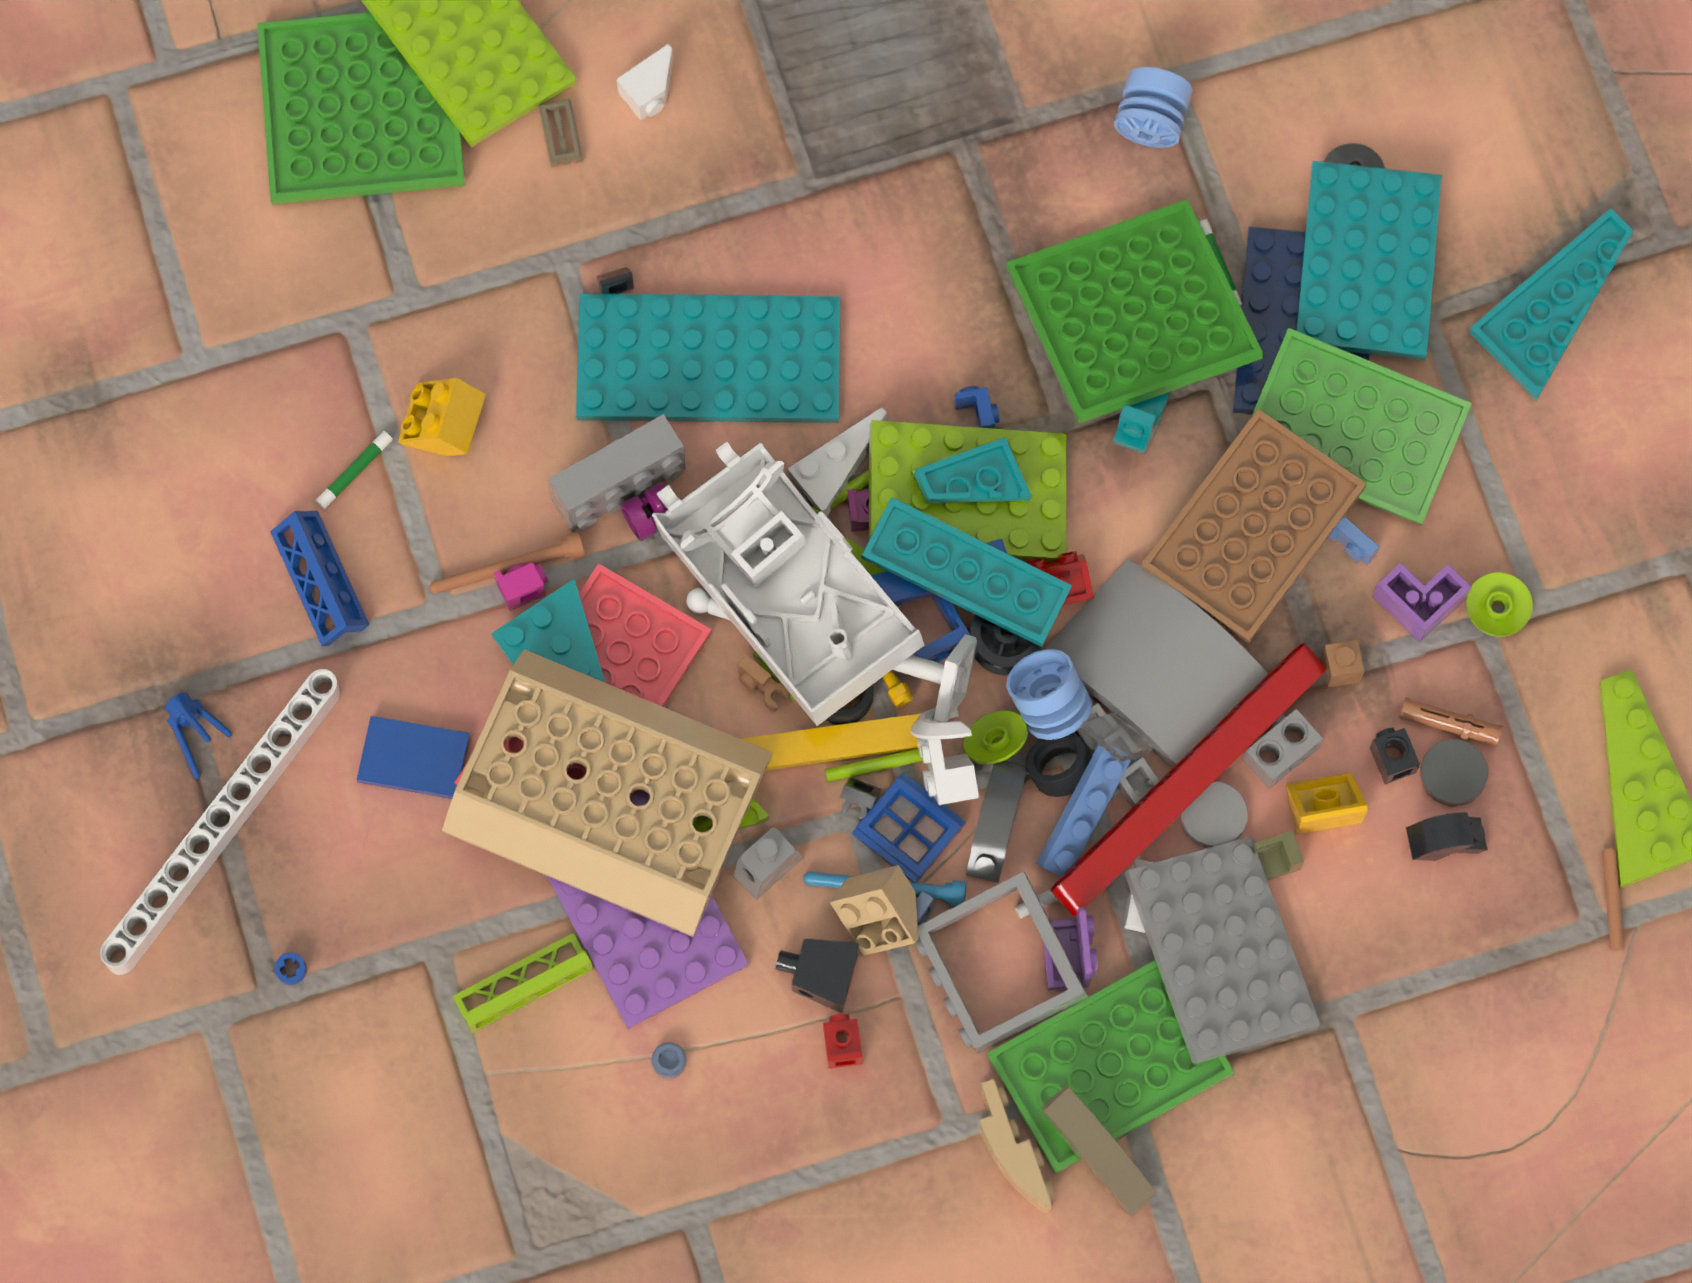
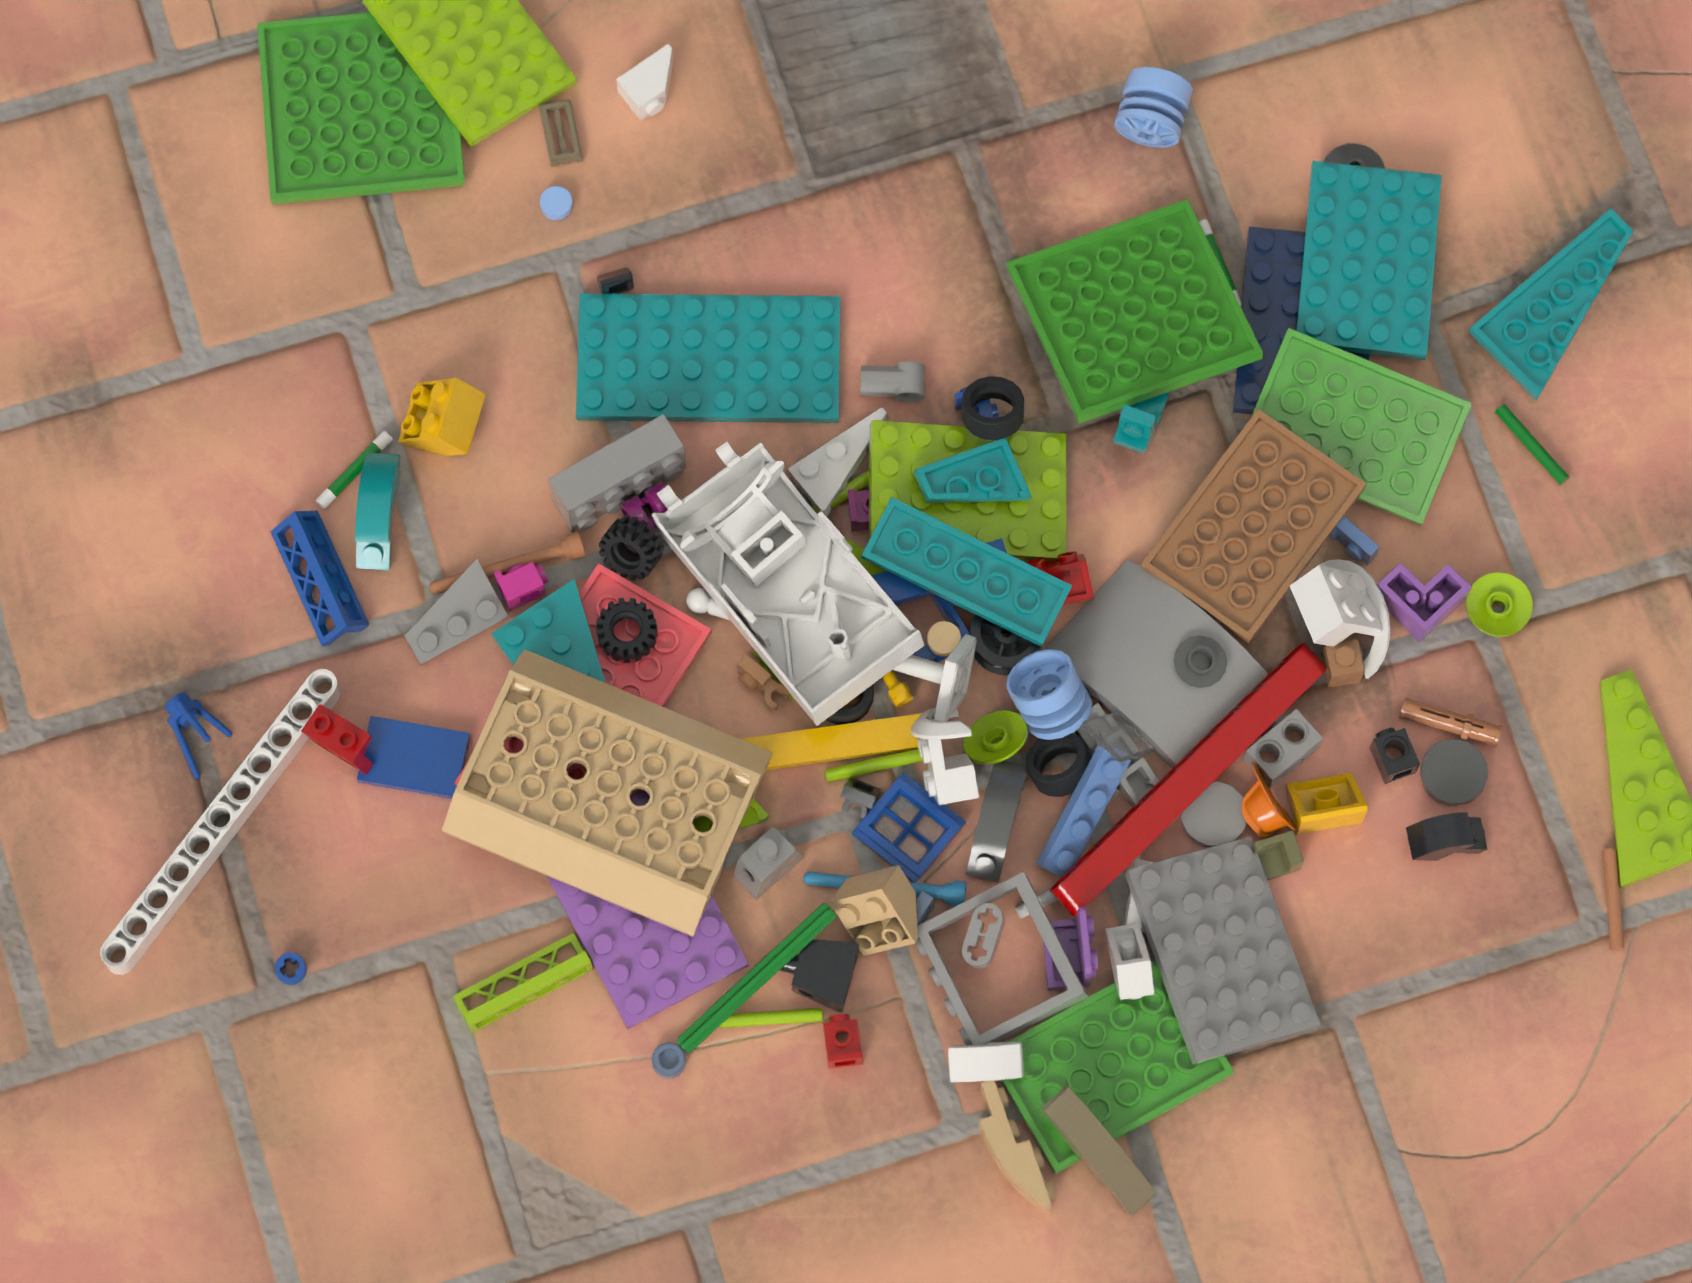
(339, 737): none -> red bracket
(375, 510): none -> teal arch
(457, 615): none -> light grey wing
(556, 203): none -> light blue tile
(630, 649): none -> black tyre
(638, 537): none -> black tyre
(756, 977): none -> green axle
(773, 1017): none -> lime bar
(901, 381): none -> light grey piece
(943, 638): none -> tan tile
(986, 1062): none -> white slope
(991, 938): none -> light grey beam
(992, 388): none -> black tyre
(1130, 961): none -> white slope
(1192, 675): none -> dark grey piece
(1263, 810): none -> orange piece
(1344, 600): none -> white piece
(1532, 444): none -> green bar

